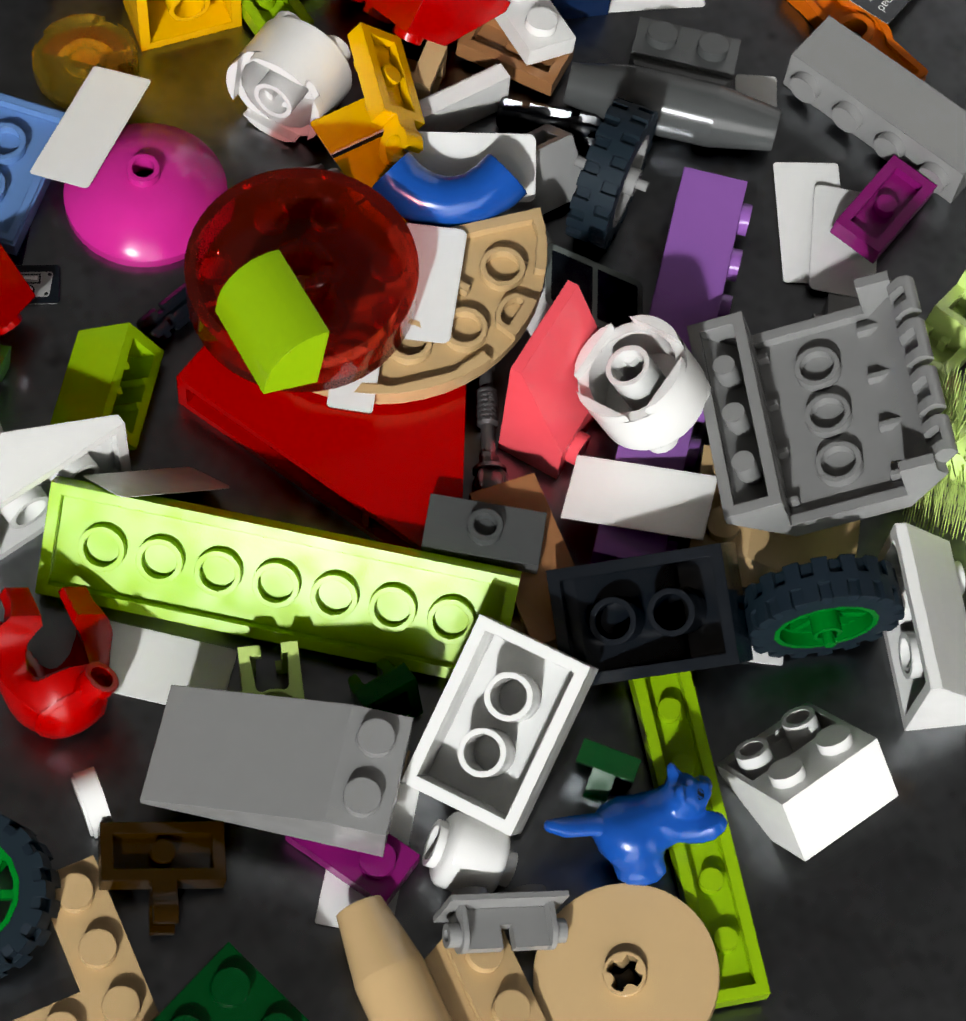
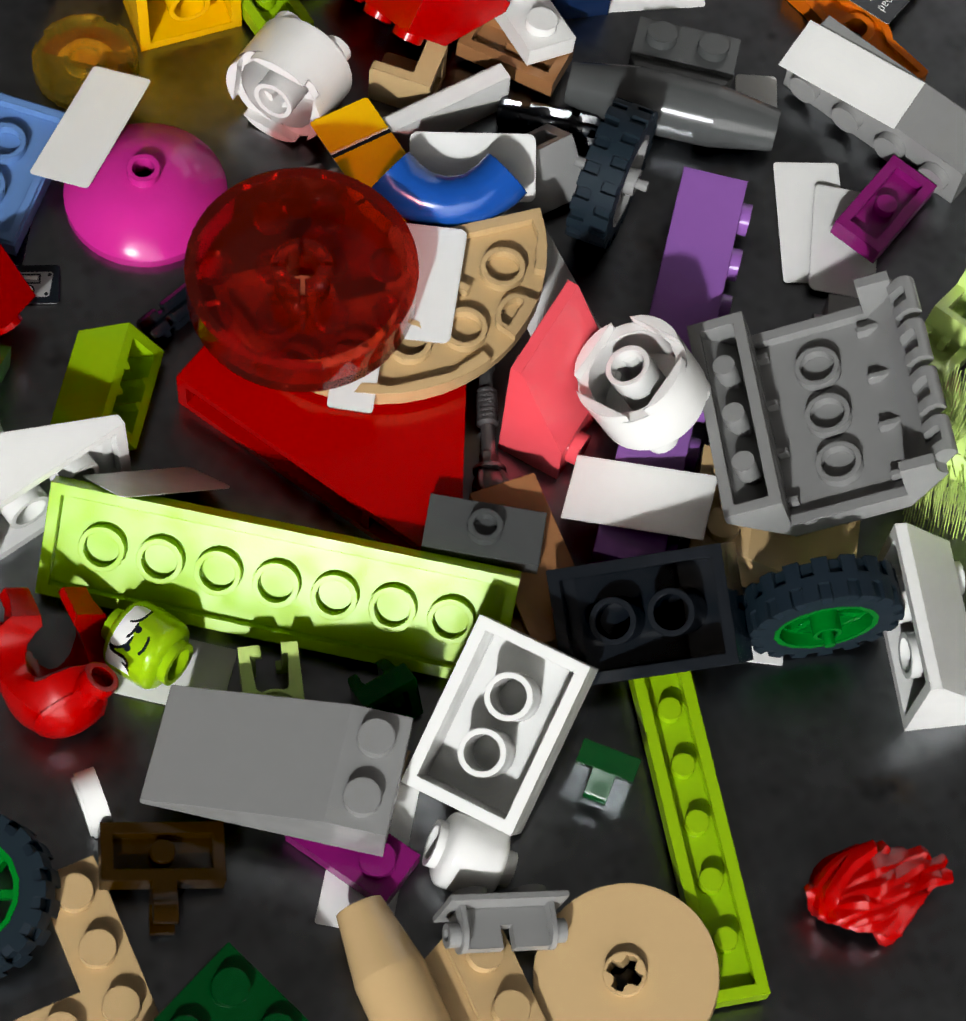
(146, 644): none -> lime head
(273, 323): lime brick -> none
(387, 90): yellow plate -> none
(607, 292): black sticker -> none
(641, 826): blue animal -> none
(809, 779): white slope -> none
(852, 74): none -> white sticker
(875, 887): none -> red hair

